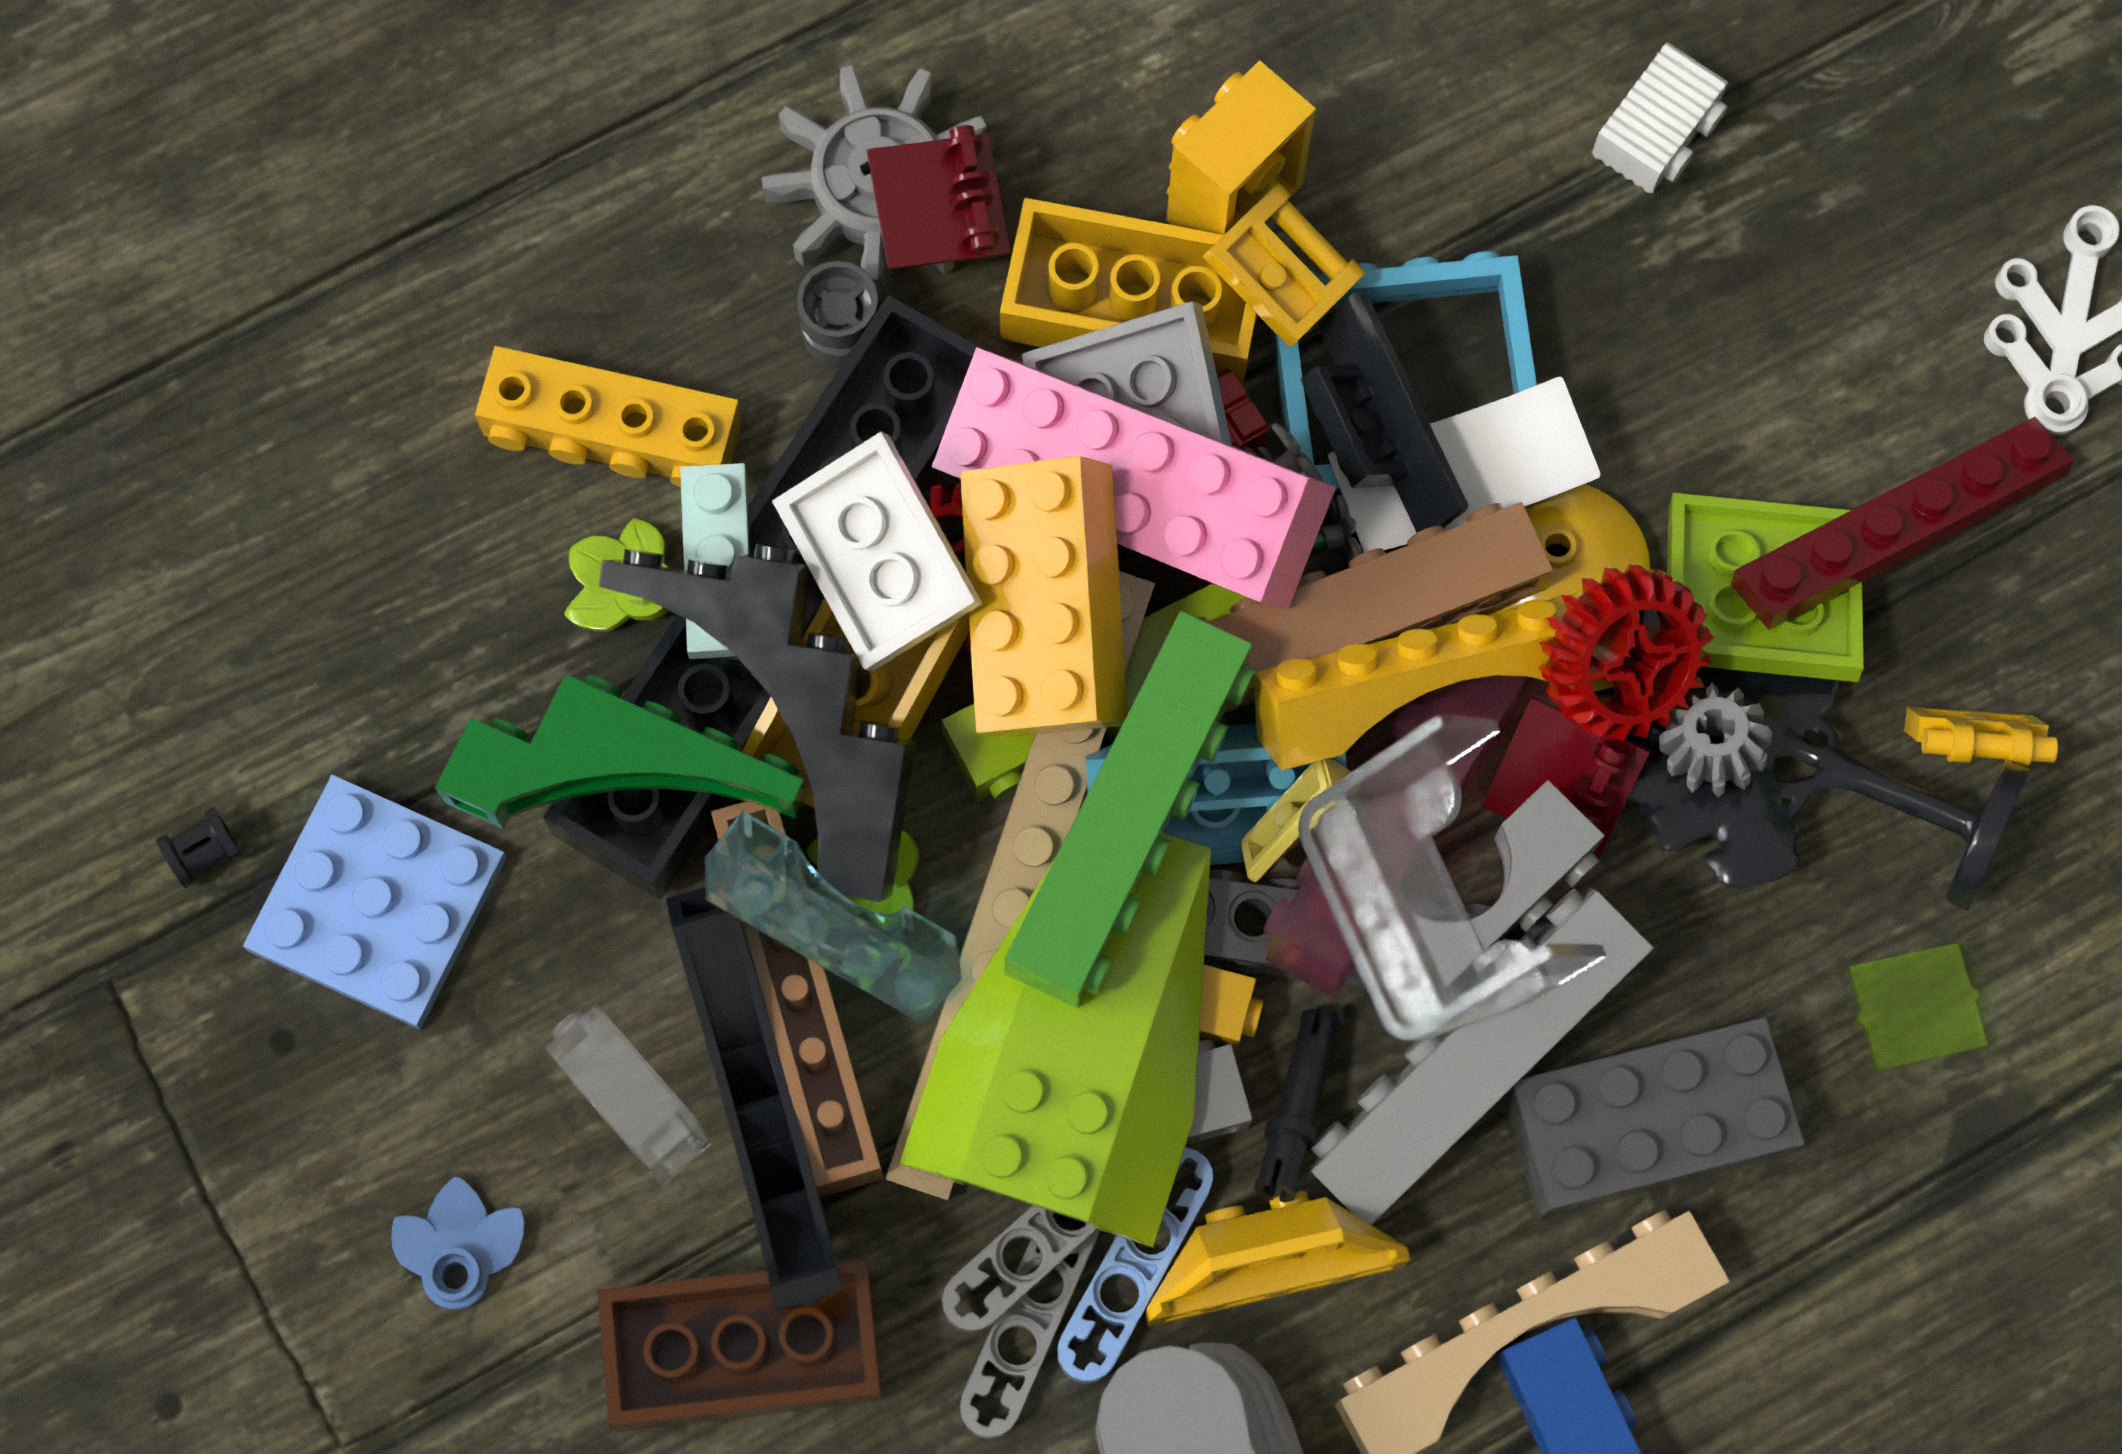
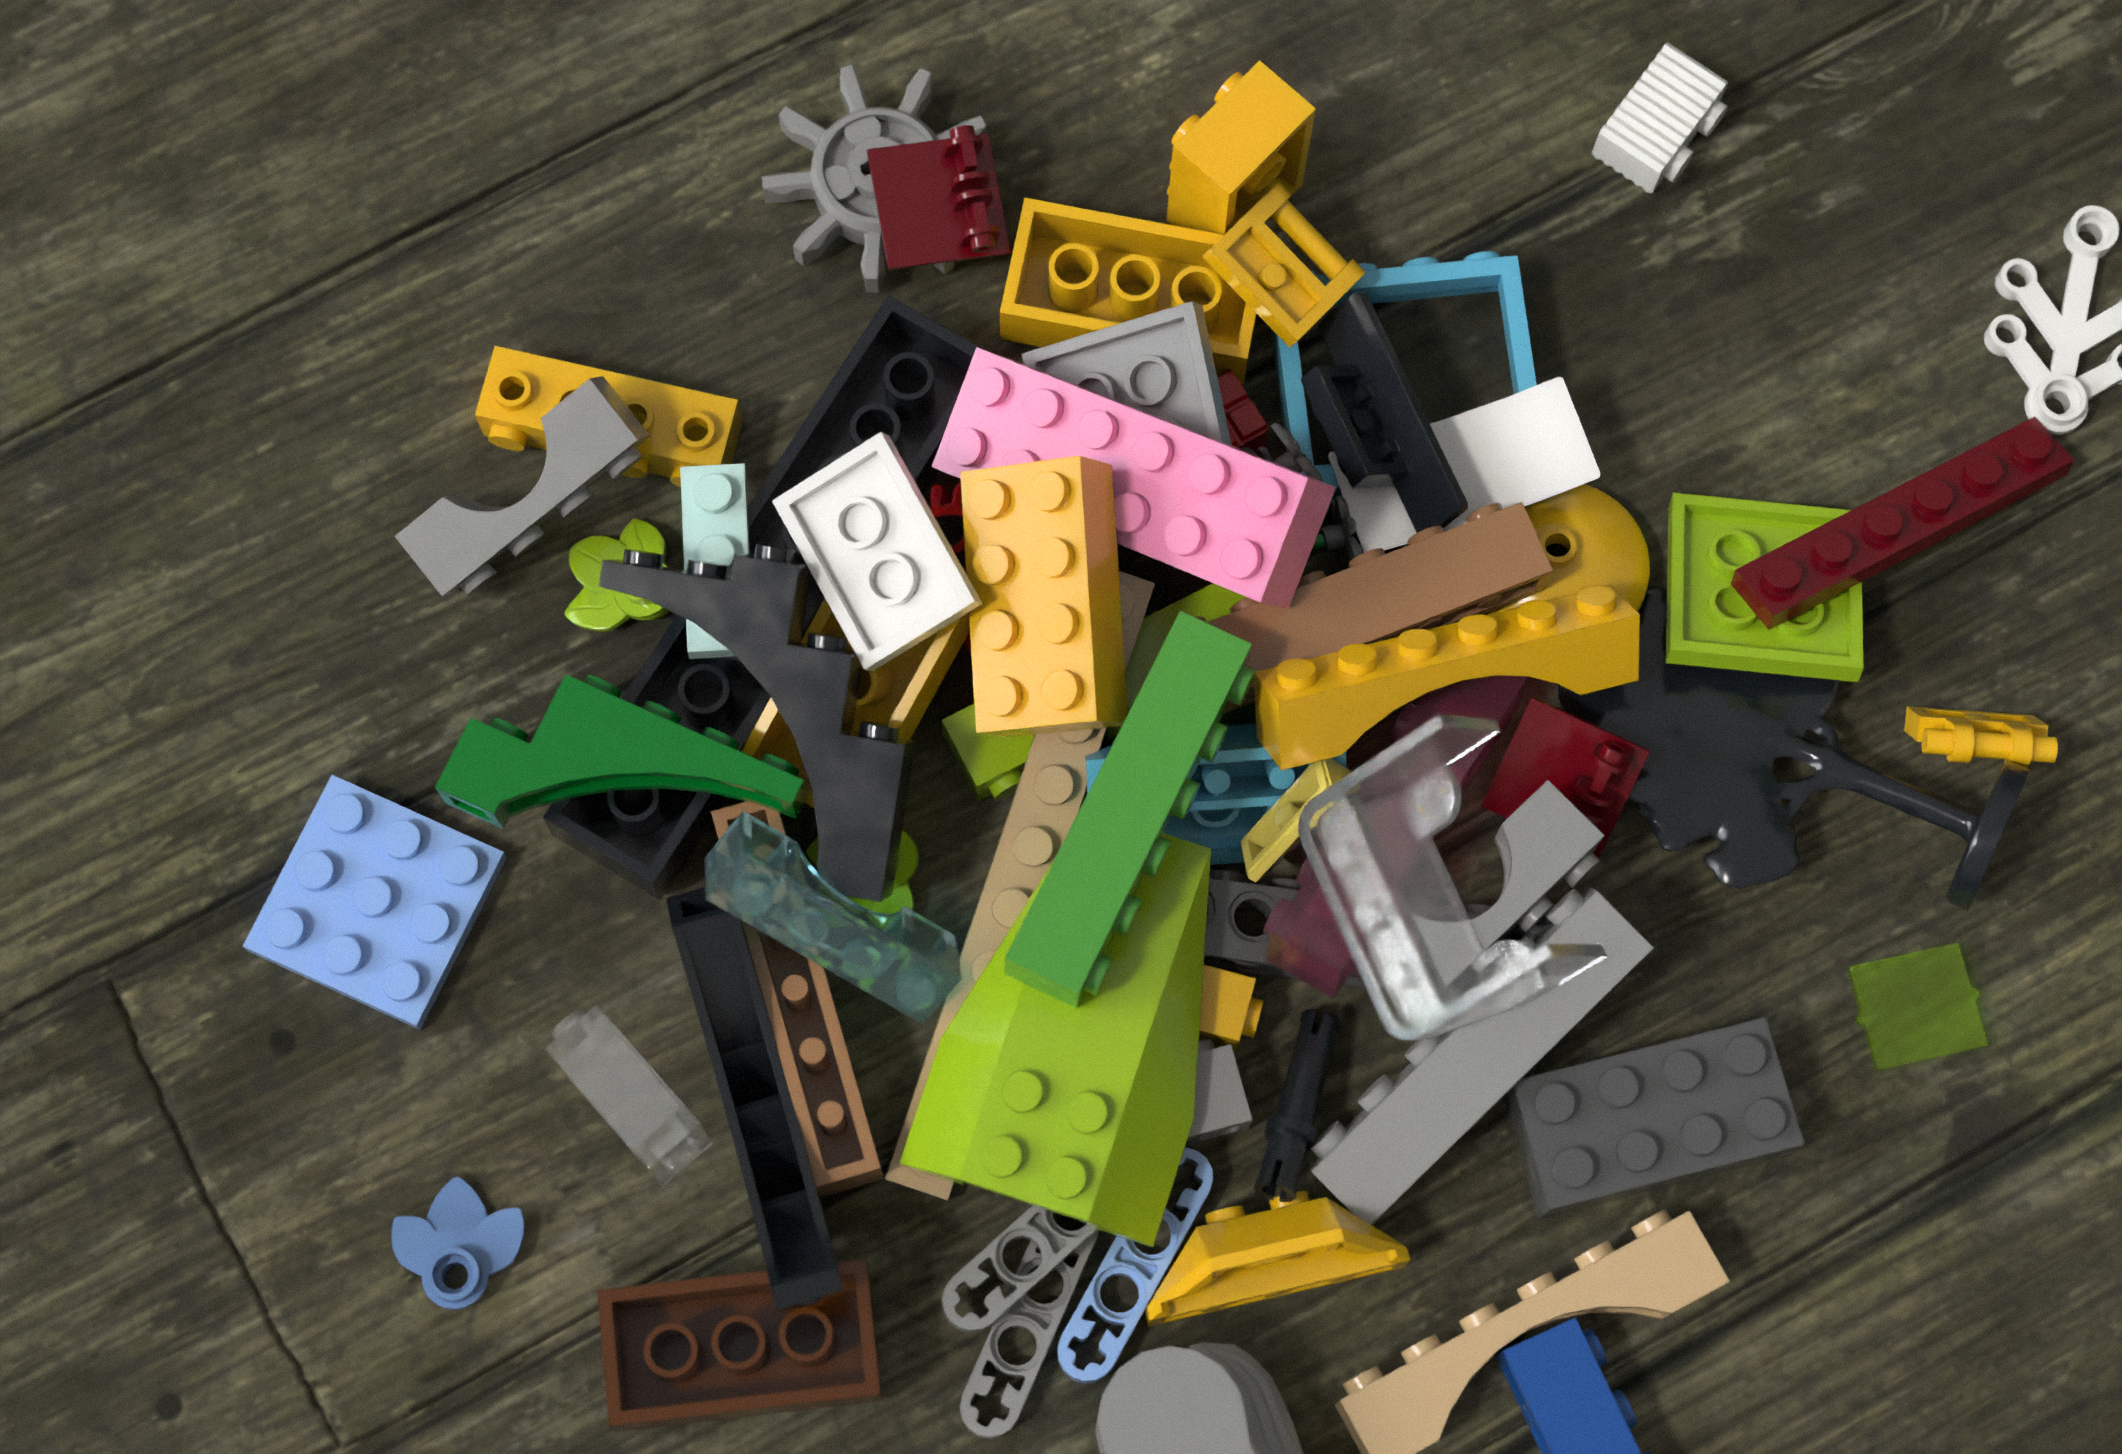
(176, 848): black bush -> none
(584, 439): none -> light grey arch
(835, 309): dark grey wheel -> none
(1607, 641): red gear -> none
(1740, 737): light grey gear -> none

